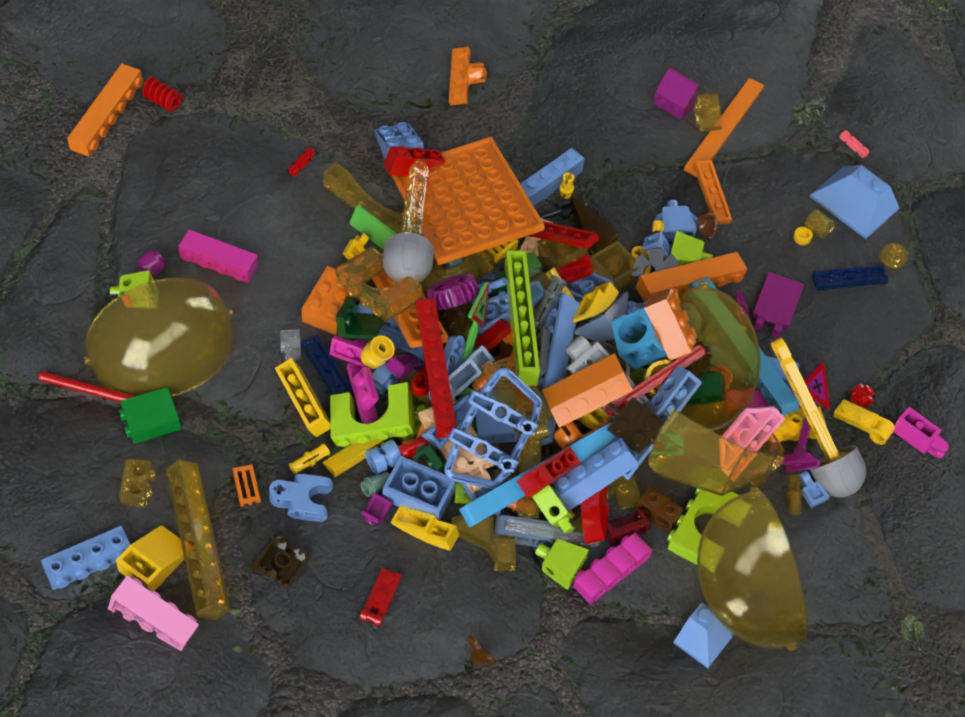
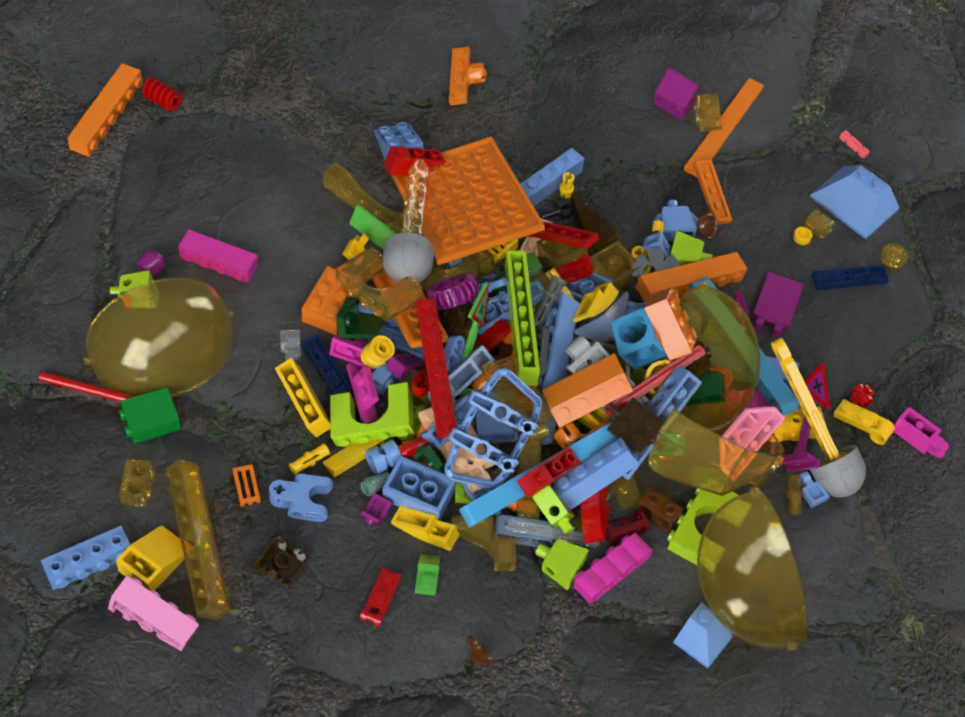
(301, 161): red axle -> none
(427, 574): none -> bright green slope

